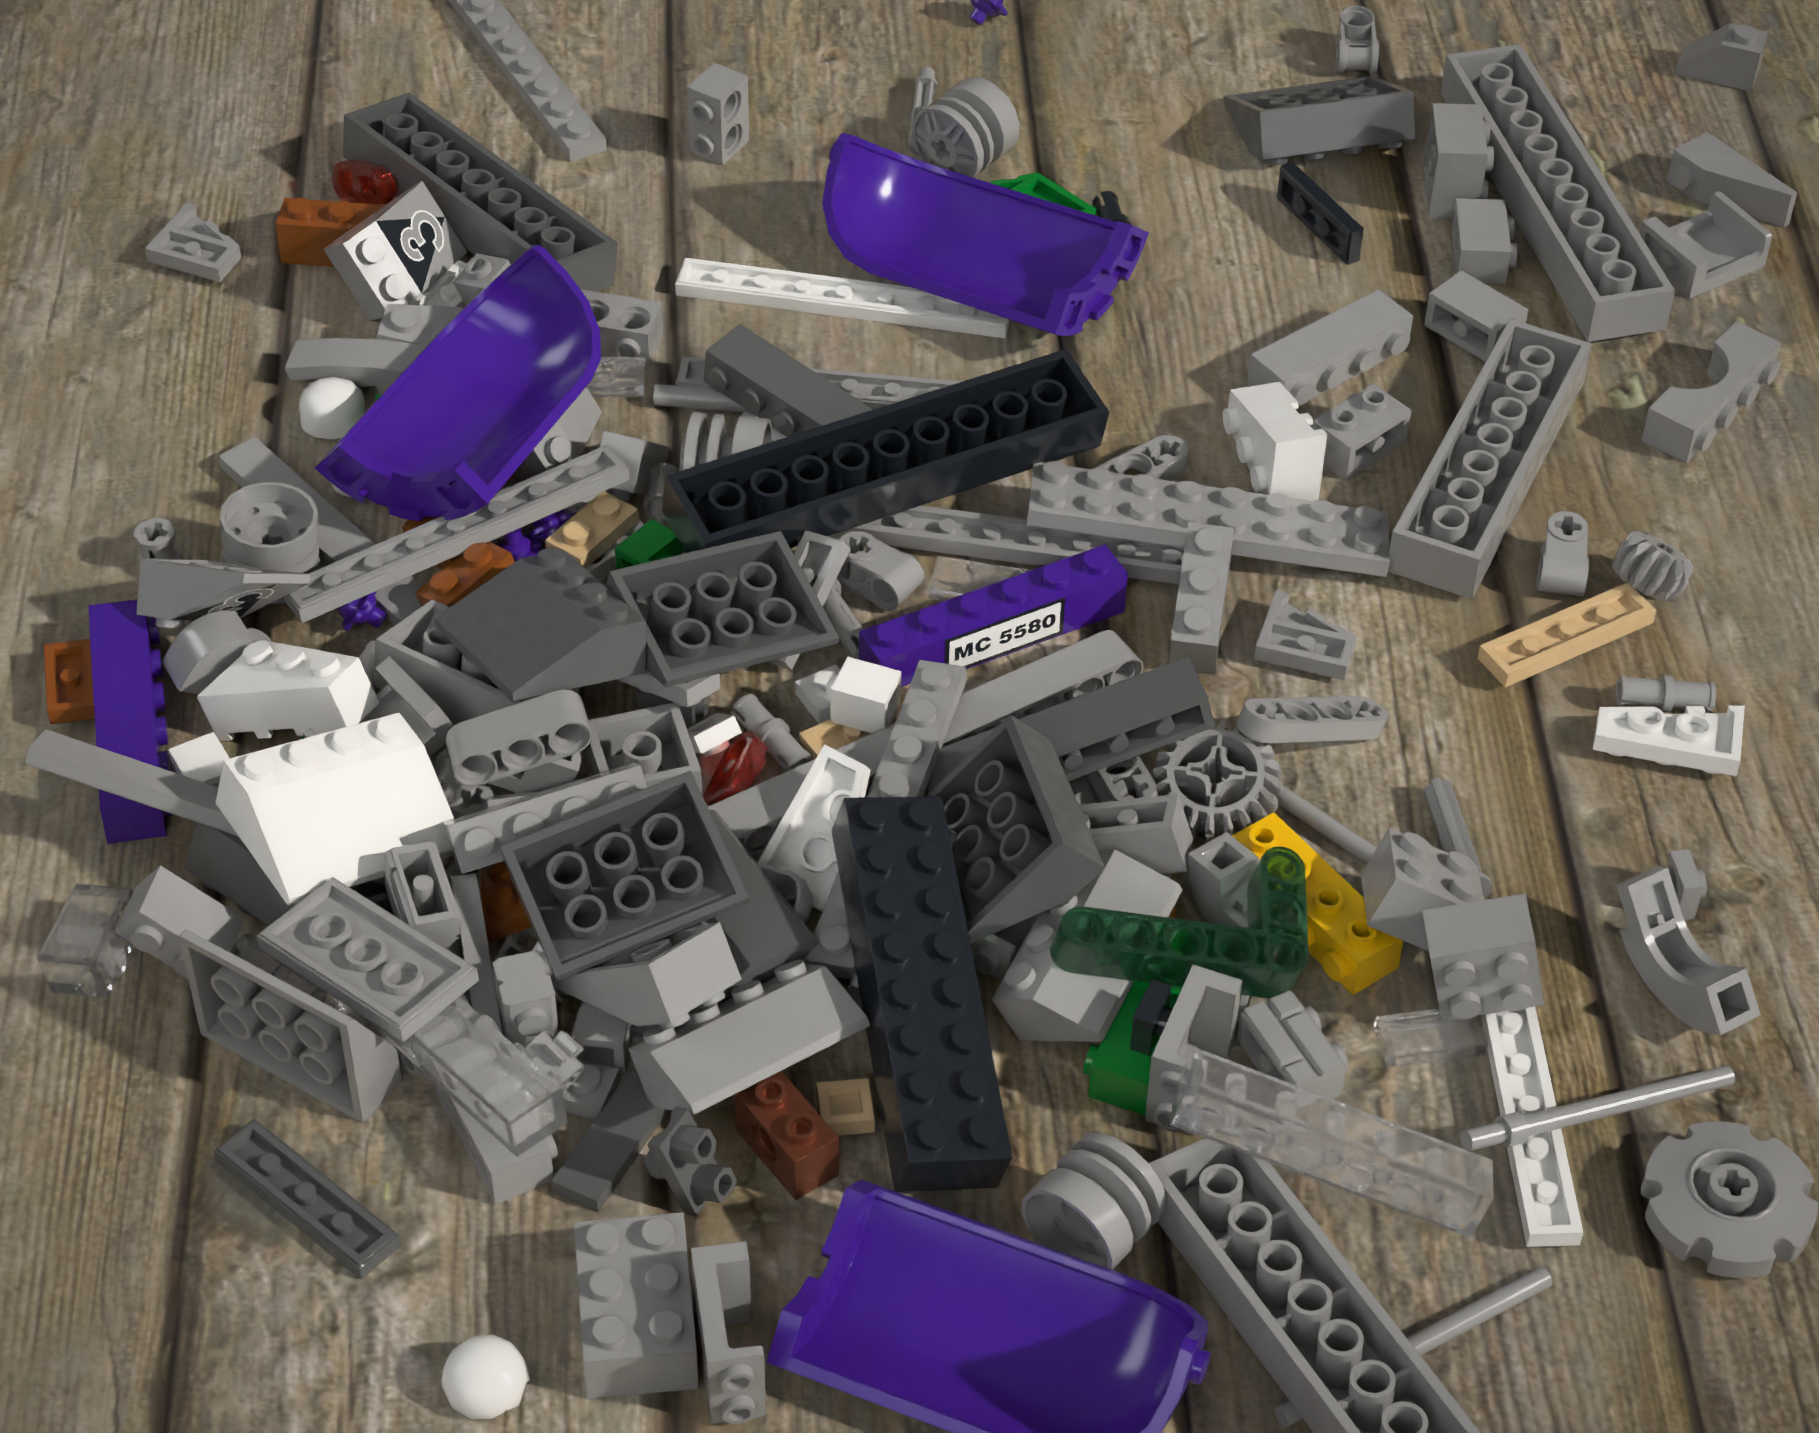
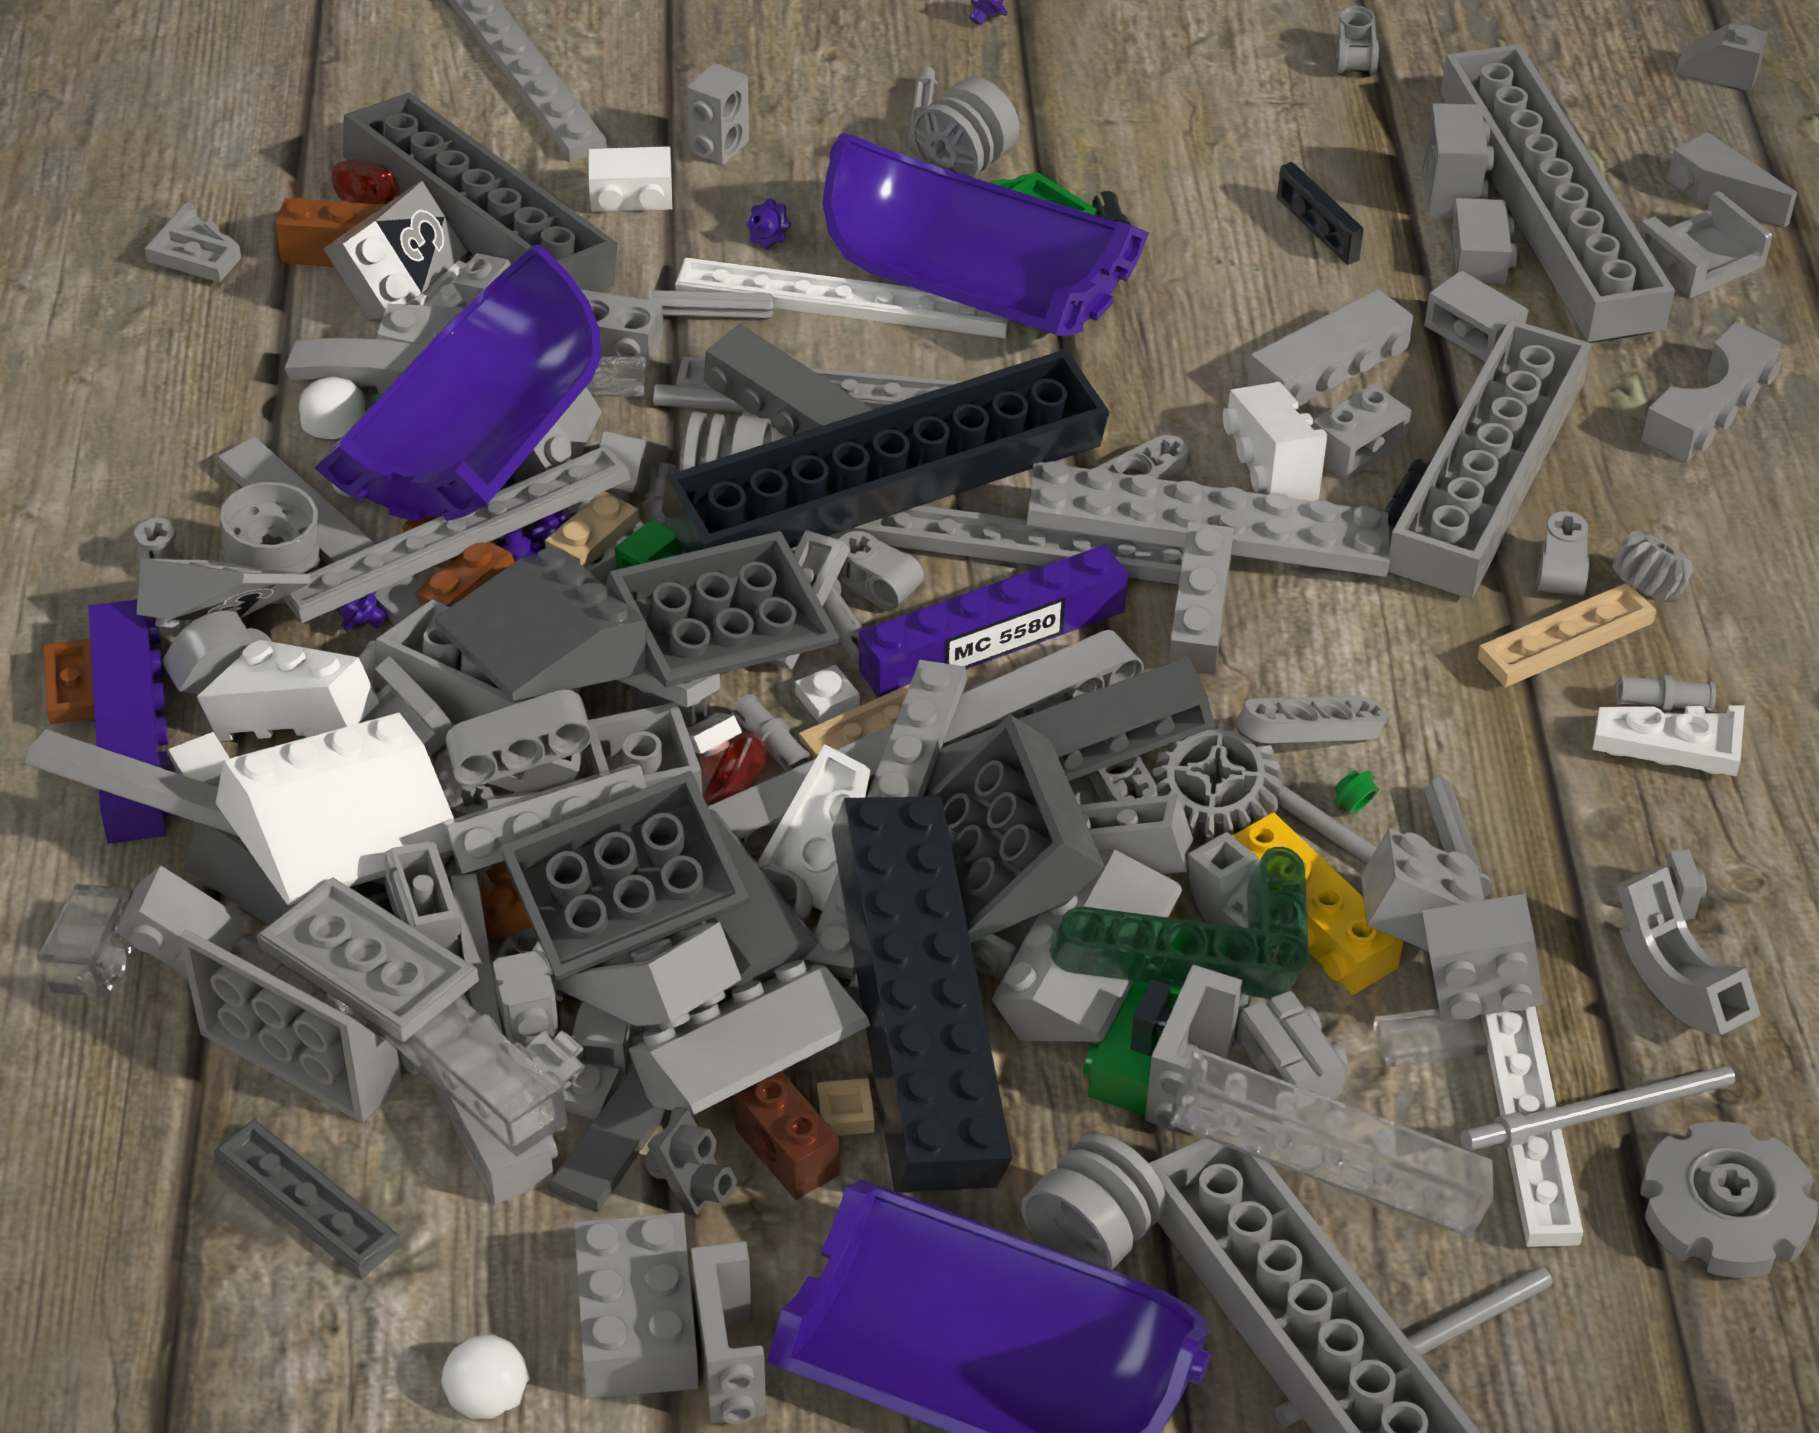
(630, 179): none -> white brick
(713, 304): none -> light grey axle
(768, 223): none -> dark purple plant
(864, 695): white brick -> none
(957, 577): clear tile -> none
(1304, 640): light grey wing -> none
(1323, 118): dark grey slope -> none
(1355, 791): none -> green plate
(1405, 490): none -> black axle

